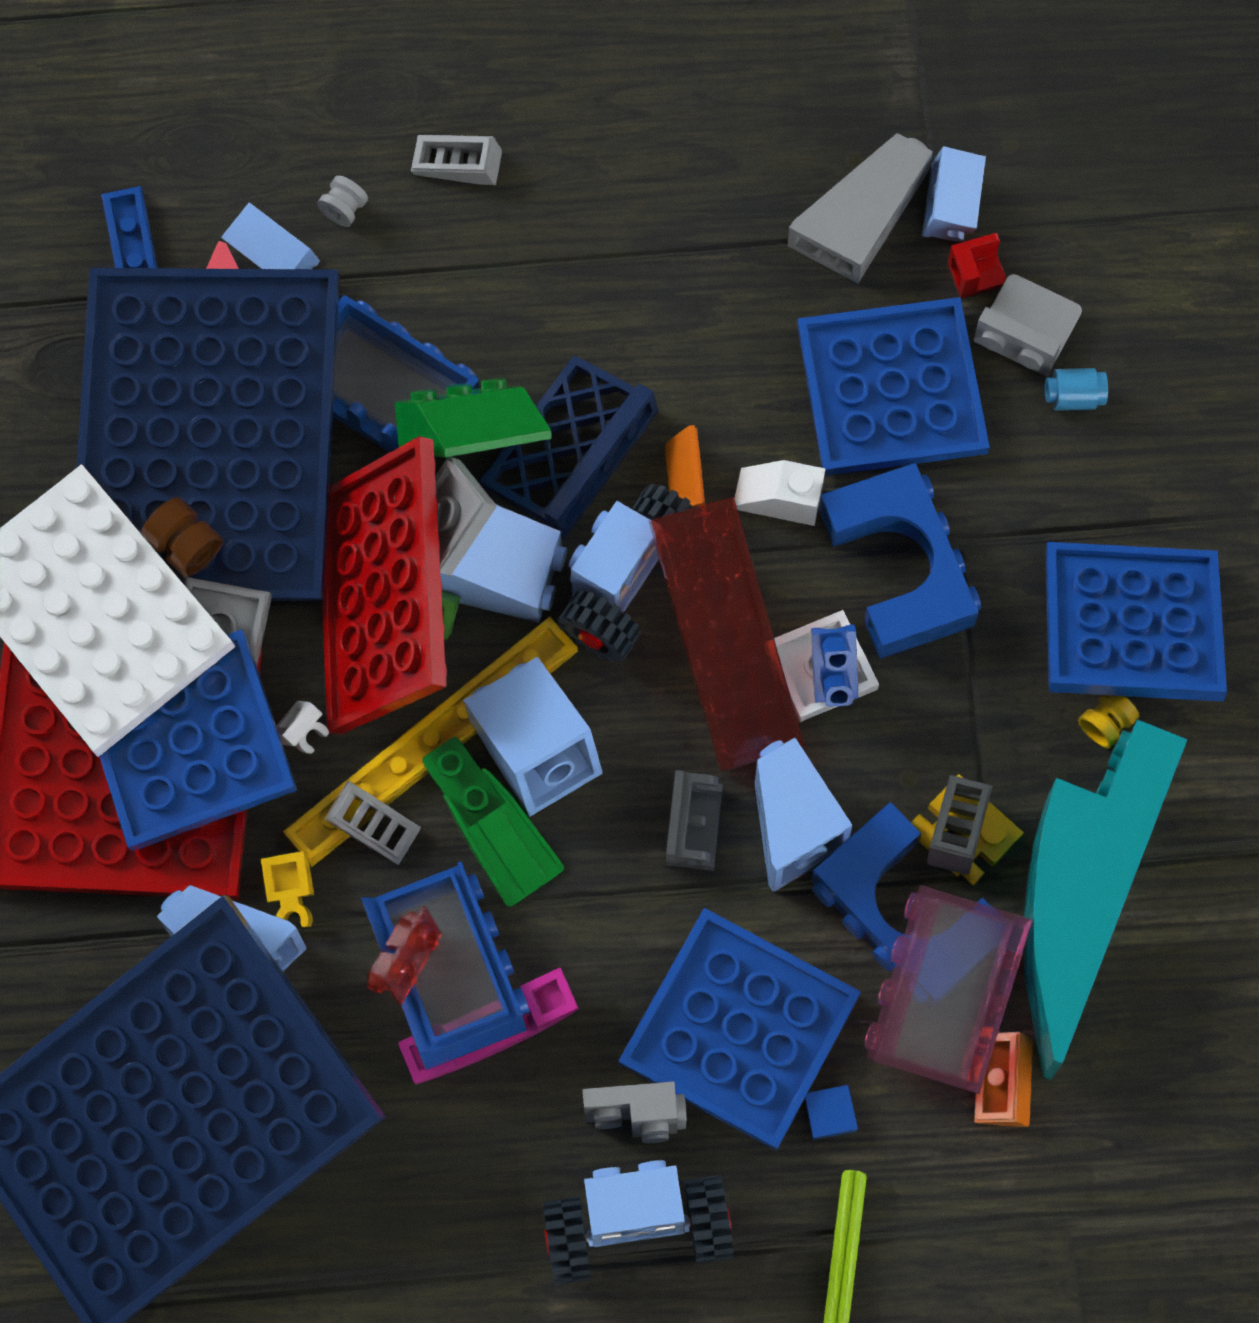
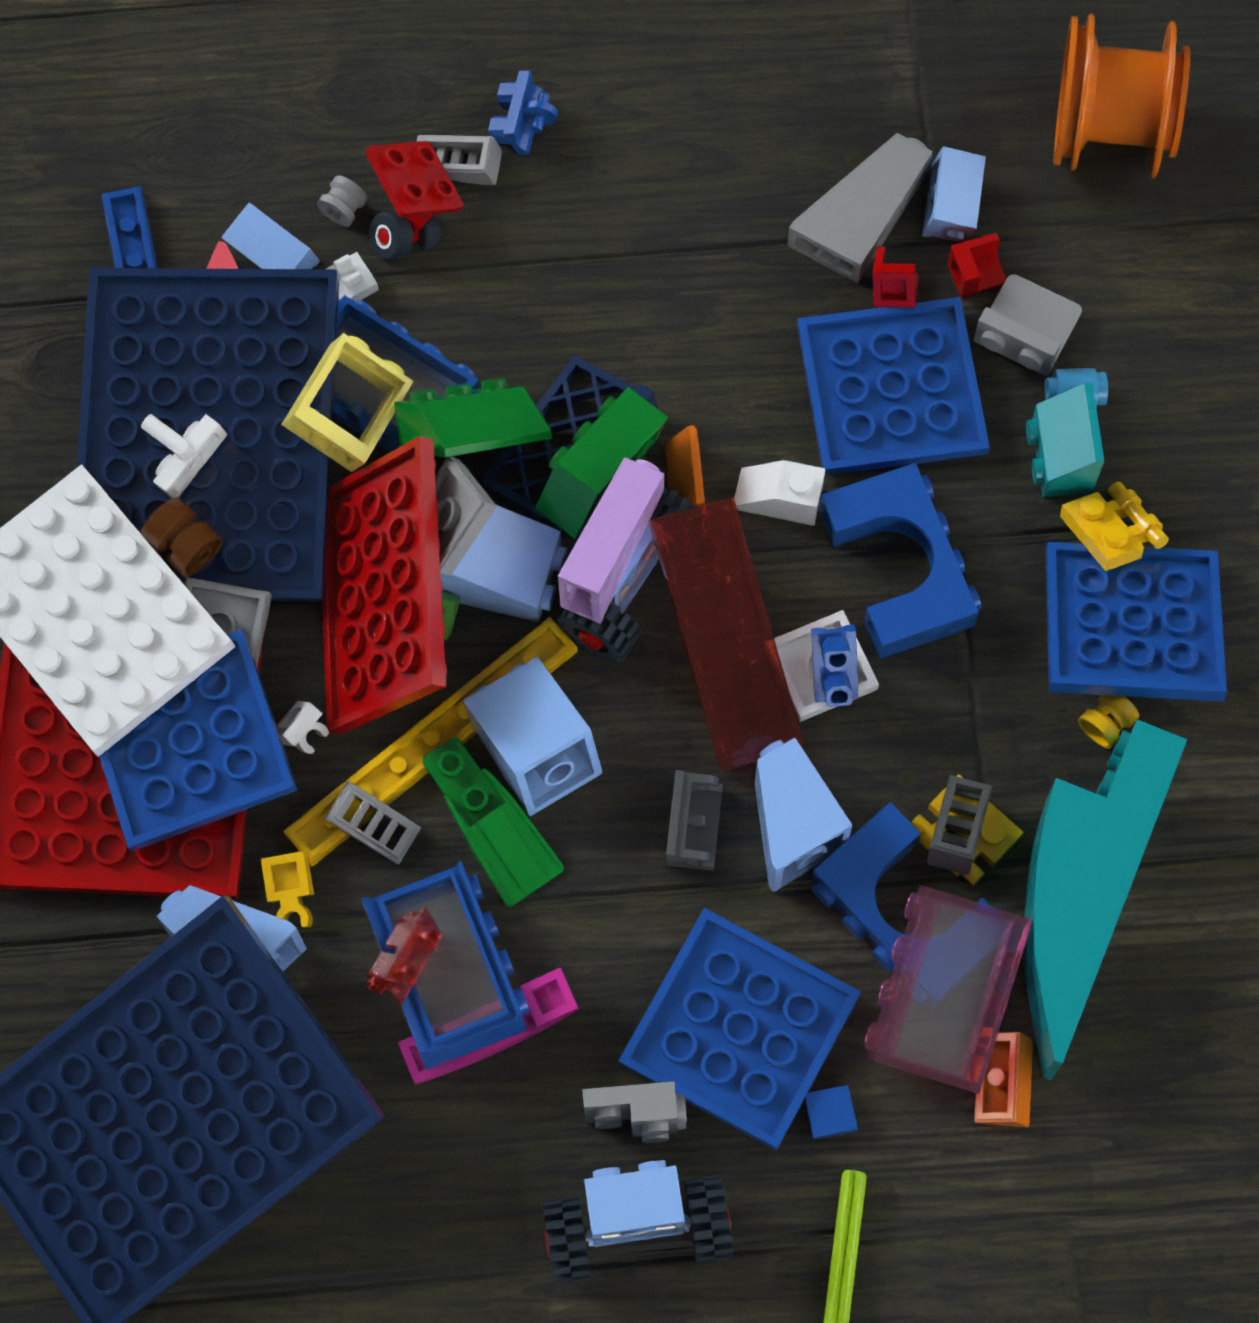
(189, 451): none -> white plate
(327, 435): none -> light yellow window
(355, 277): none -> white tile
(417, 191): none -> red plate
(527, 113): none -> blue hips
(583, 472): none -> green wedge
(610, 539): none -> lavender slope
(893, 283): none -> red panel
(1066, 443): none -> teal slope
(1105, 534): none -> yellow plate
(1120, 96): none -> orange wheel

